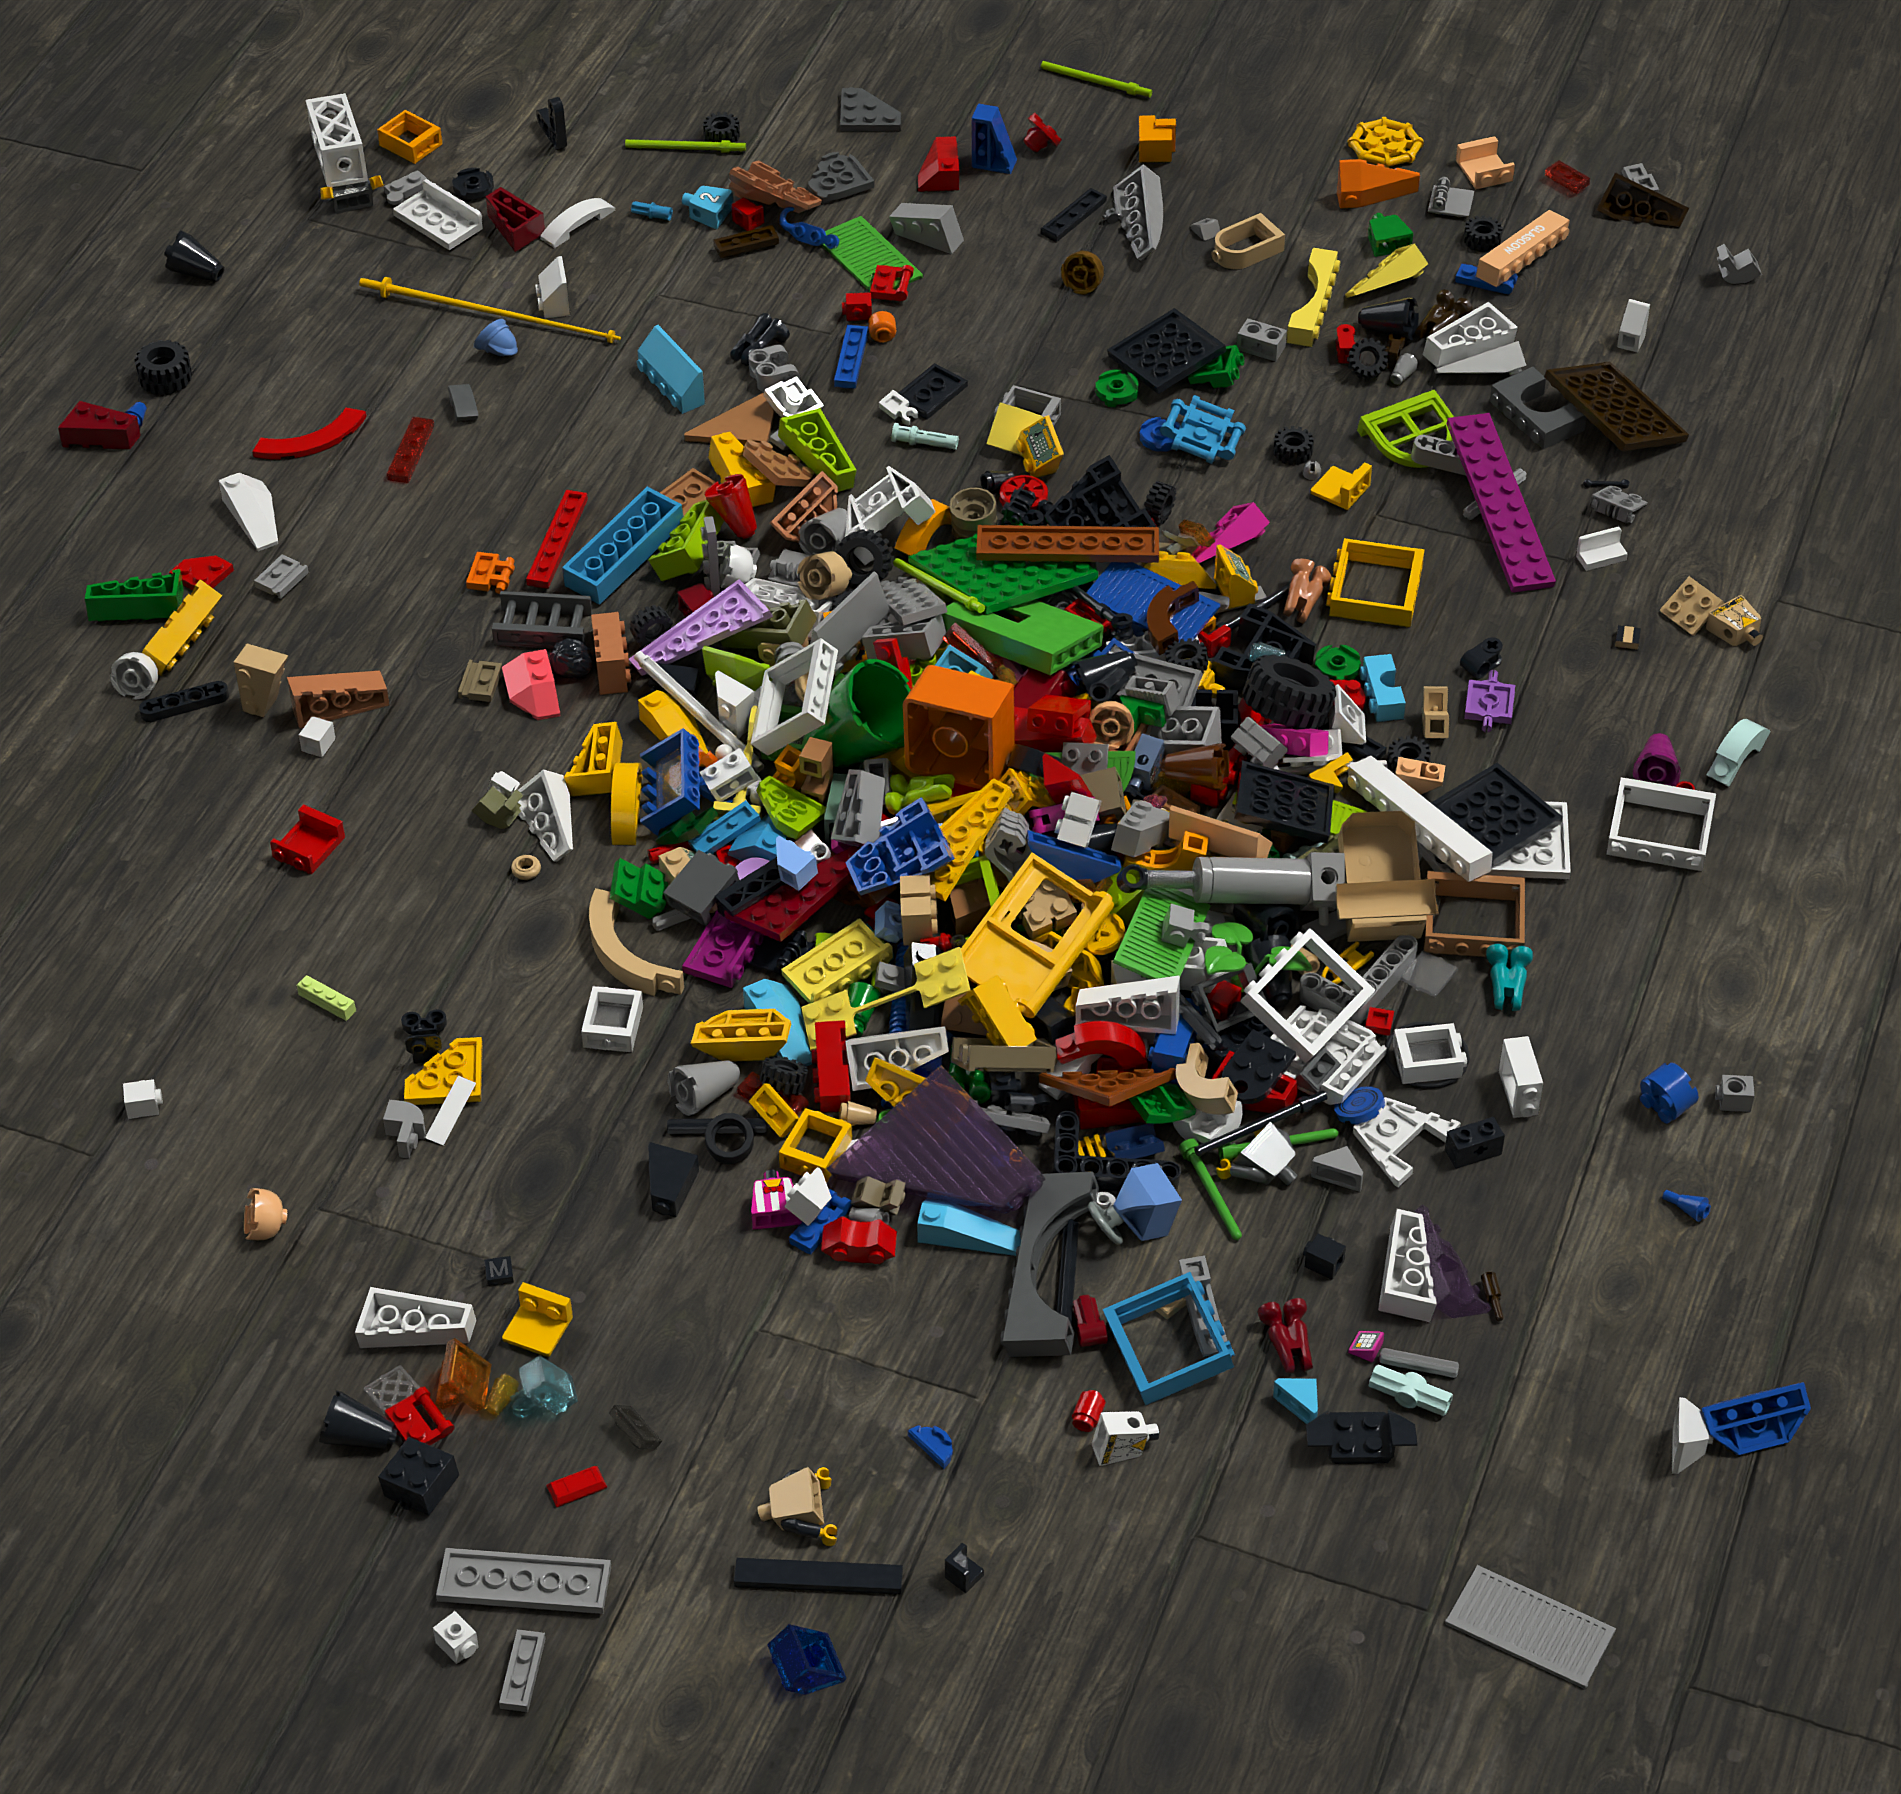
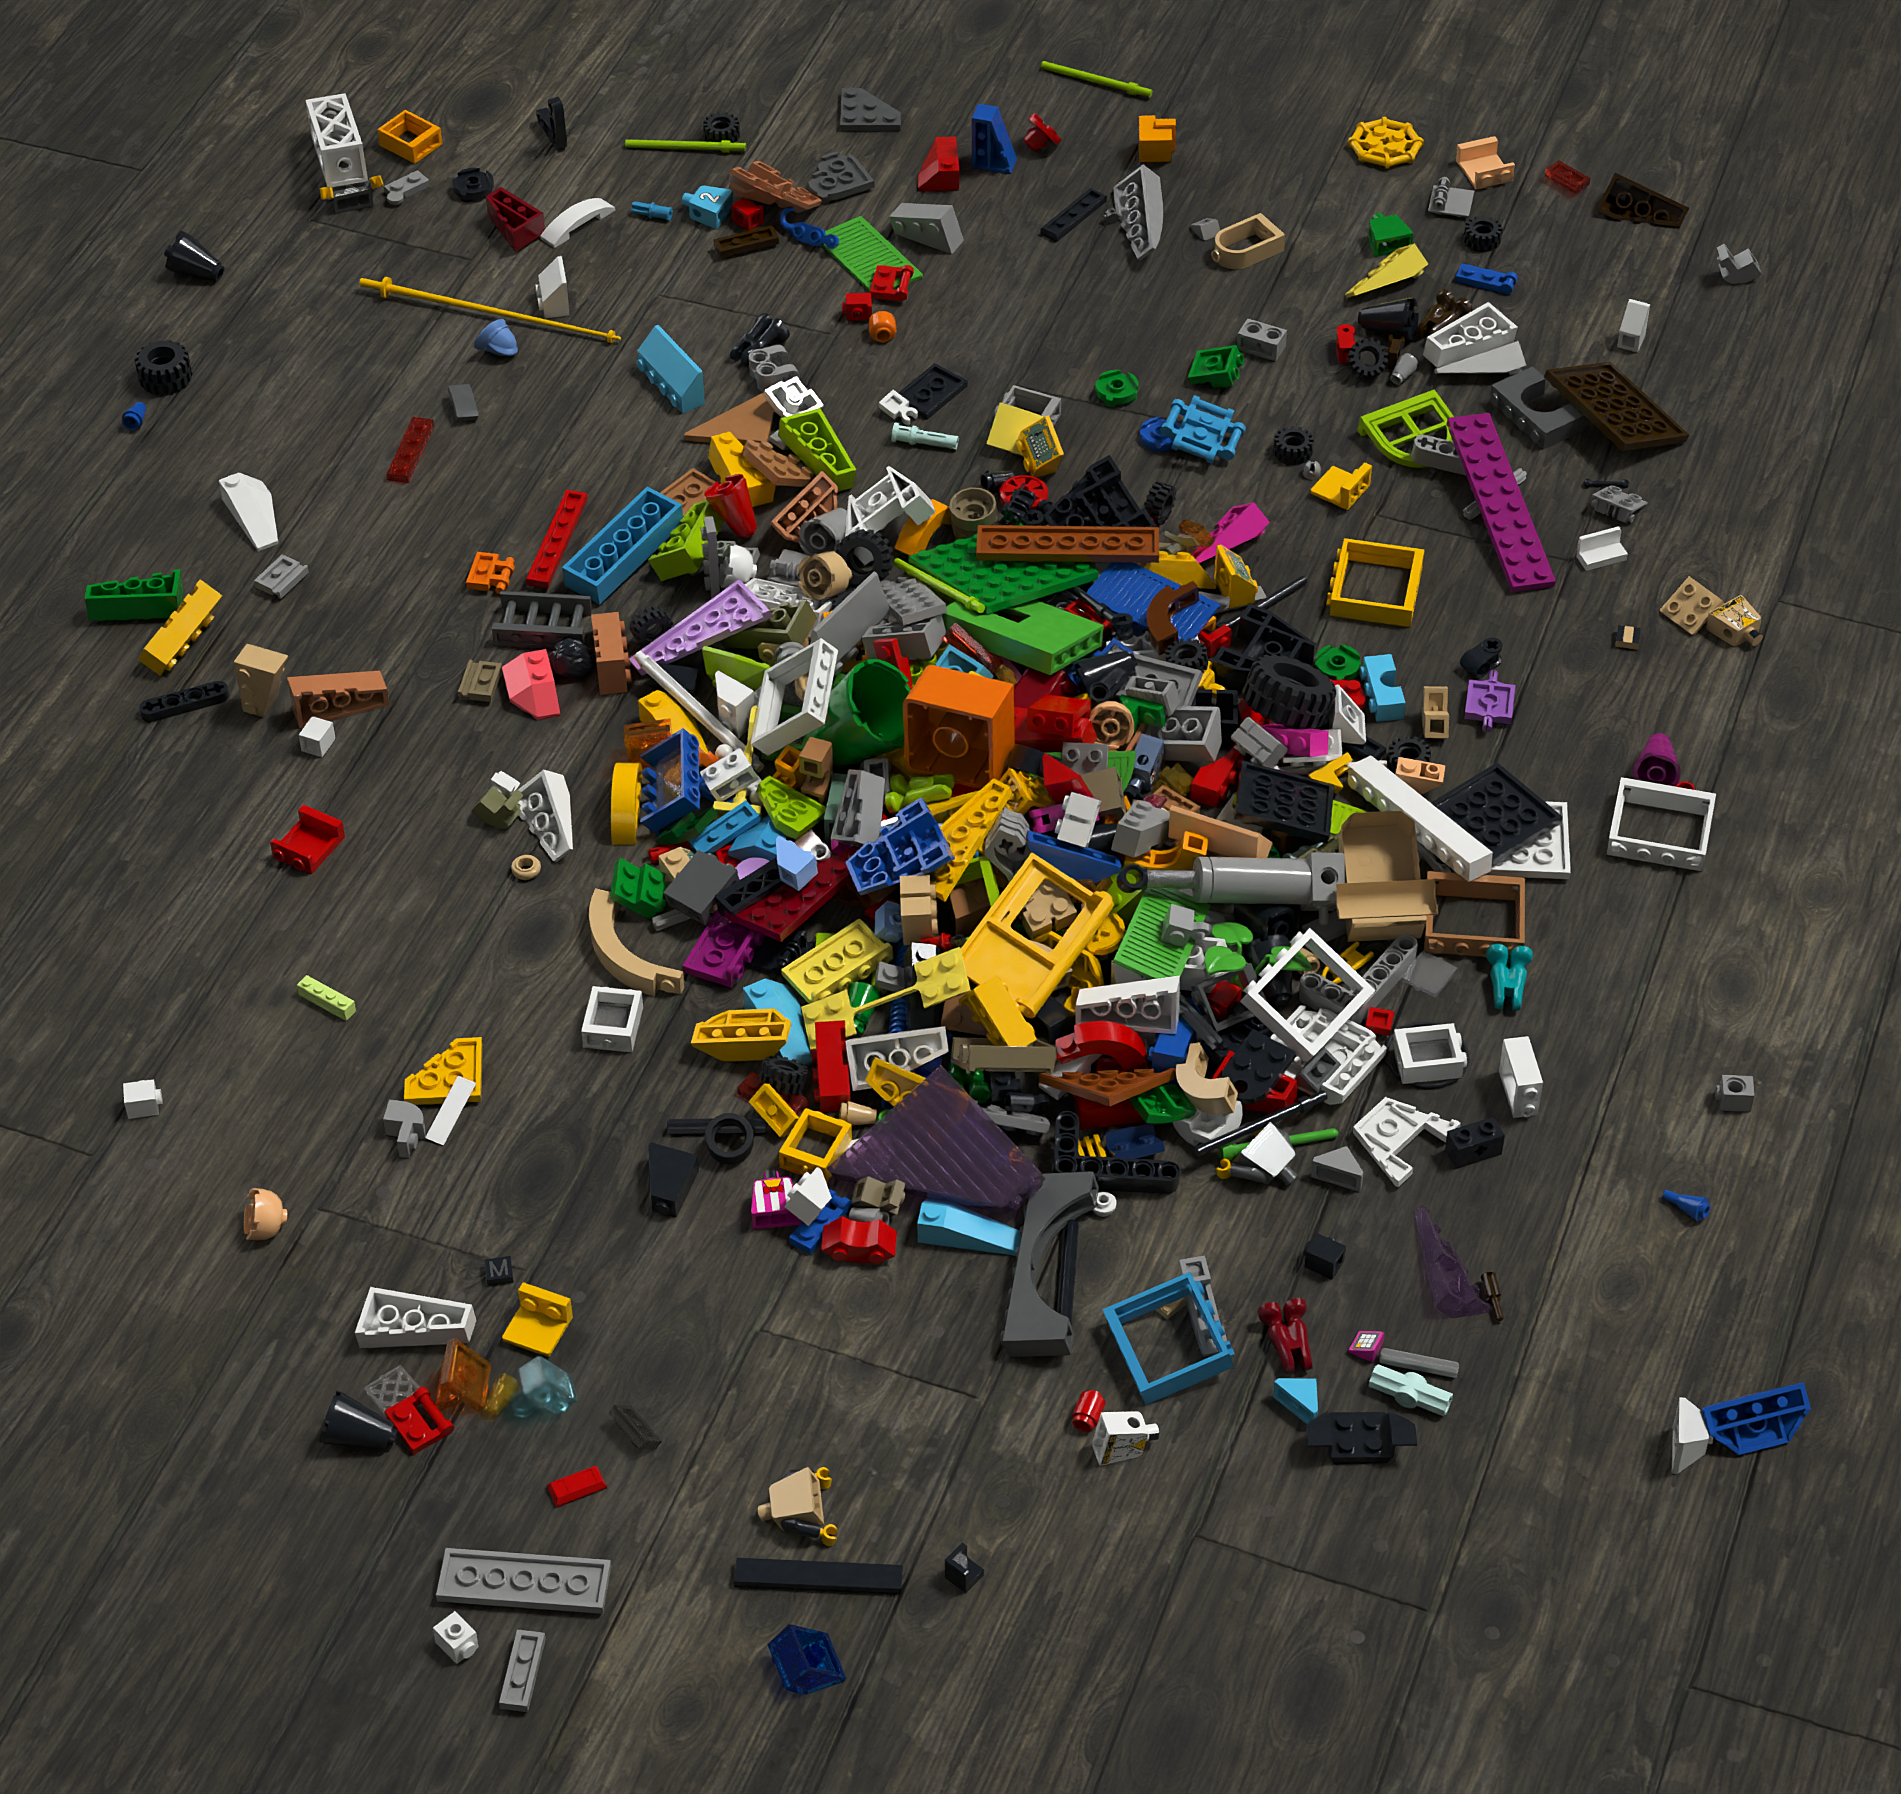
(99, 425): dark red wedge -> none
(134, 675): white cylinder -> none
(208, 569): red plate -> none
(314, 442): red tile -> none
(418, 1476): black brick -> none
(424, 1039): black piece -> none
(440, 215): white bracket -> none
(596, 762): yellow wedge -> none
(644, 735): none -> clear orange bracket
(693, 598): dark red slope -> none
(701, 1084): light grey cone -> none
(851, 356): blue plate -> none
(934, 1443): blue tile -> none
(1082, 272): pearl gold cylinder -> none
(1090, 1327): dark red piece -> none
(1144, 1203): medium blue piece -> none
(1166, 350): black plate -> none
(1187, 1151): bright green piece -> none
(1199, 766): reddish brown cone -> none
(1260, 649): clear light blue cone -> none
(1302, 593): nougat piece -> none
(1304, 322): light yellow arch -> none
(1360, 1105): blue tile -> none
(1368, 184): orange wedge -> none
(1407, 1277): white wedge -> none
(1522, 248): light nougat brick -> none
(1530, 1626): light grey window -> none
(1639, 175): light grey slope -> none
(1668, 1092): blue brick -> none
(1734, 749): light aqua arch -> none

